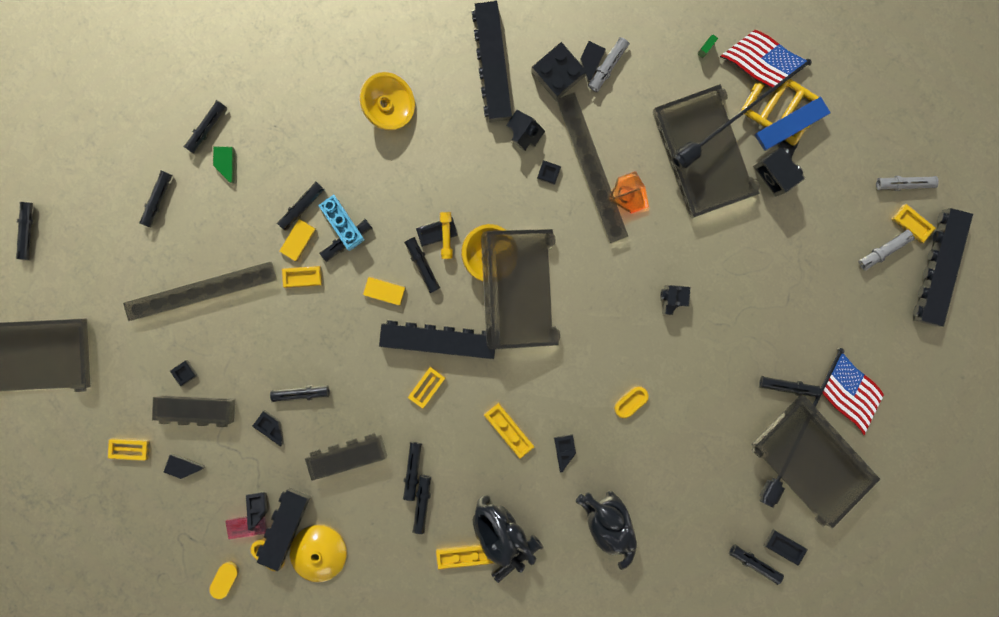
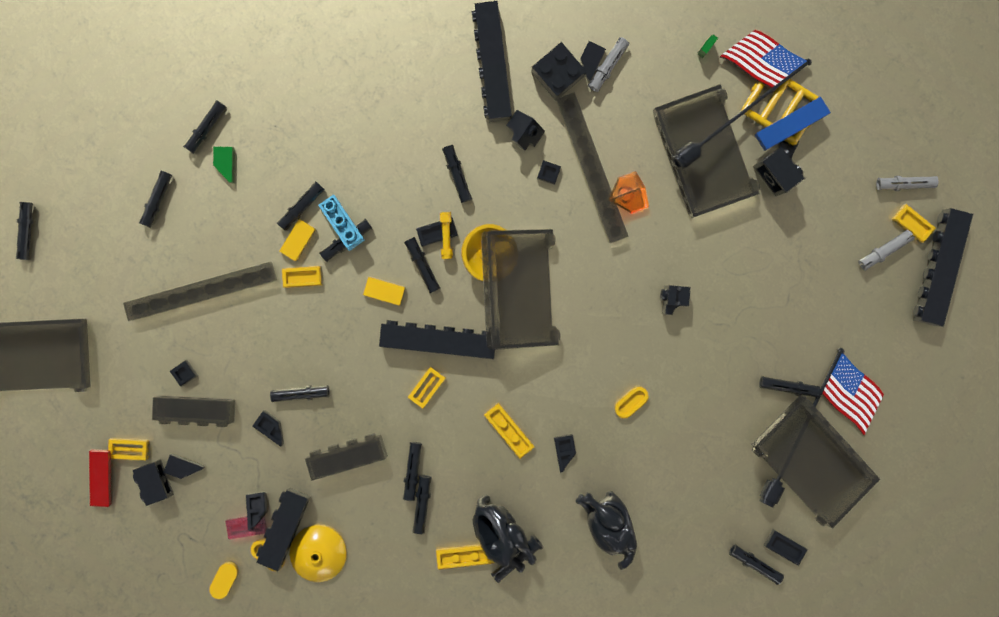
(100, 477): none -> red tile
(152, 482): none -> black brick
(395, 95): yellow dish -> none
(457, 174): none -> black pin

